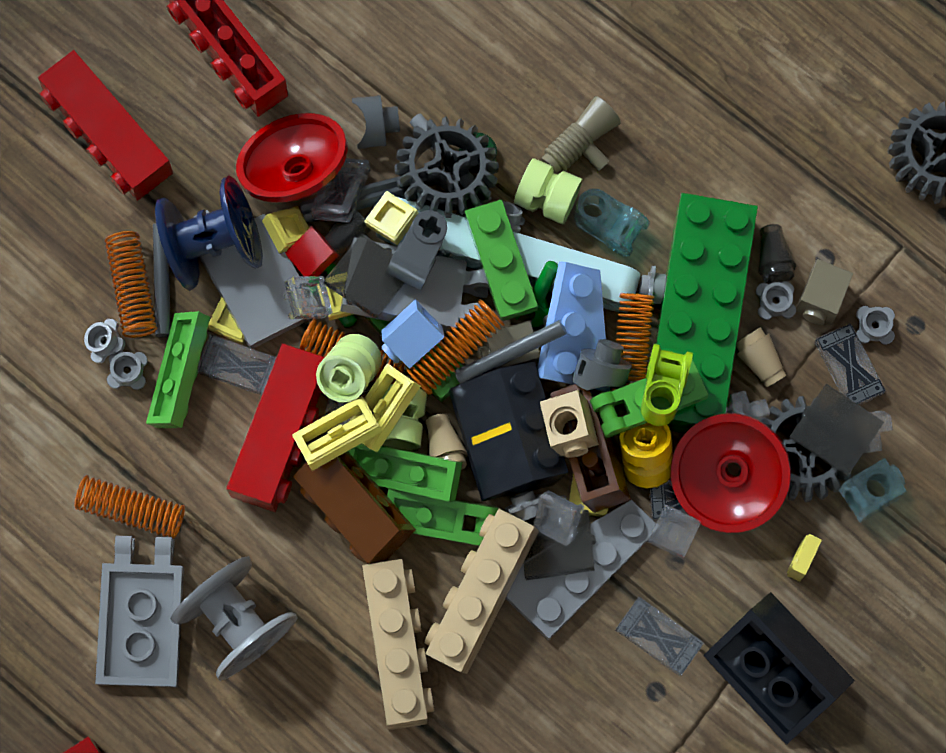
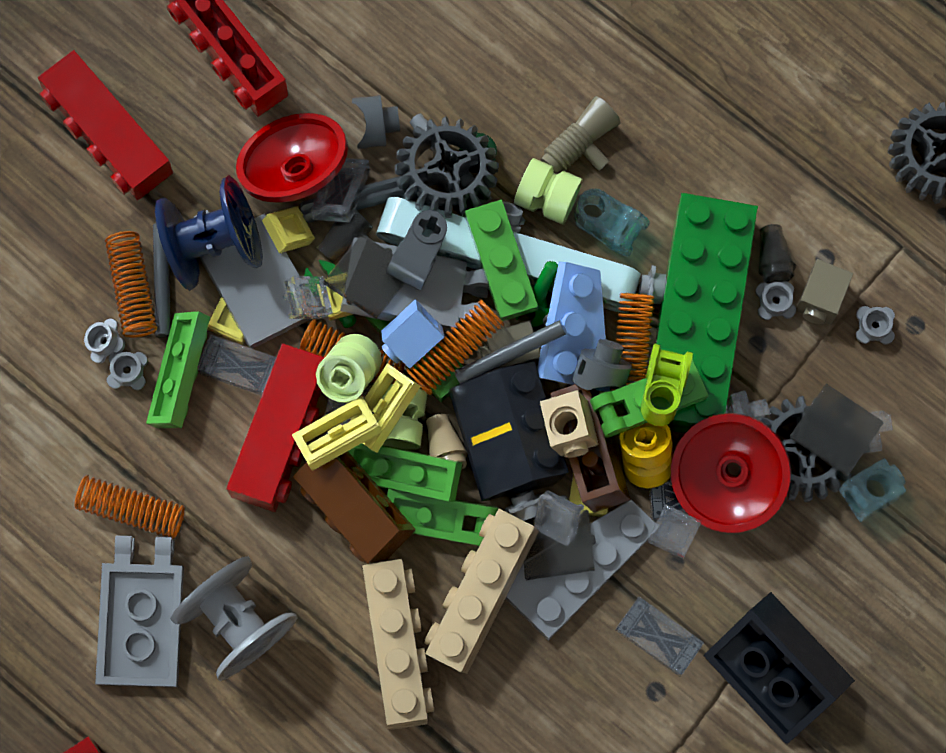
(311, 253): red tile -> none
(391, 218): light yellow tile -> none
(761, 356): tan cone -> none
(803, 557): light yellow tile -> none
(850, 365): tile -> none

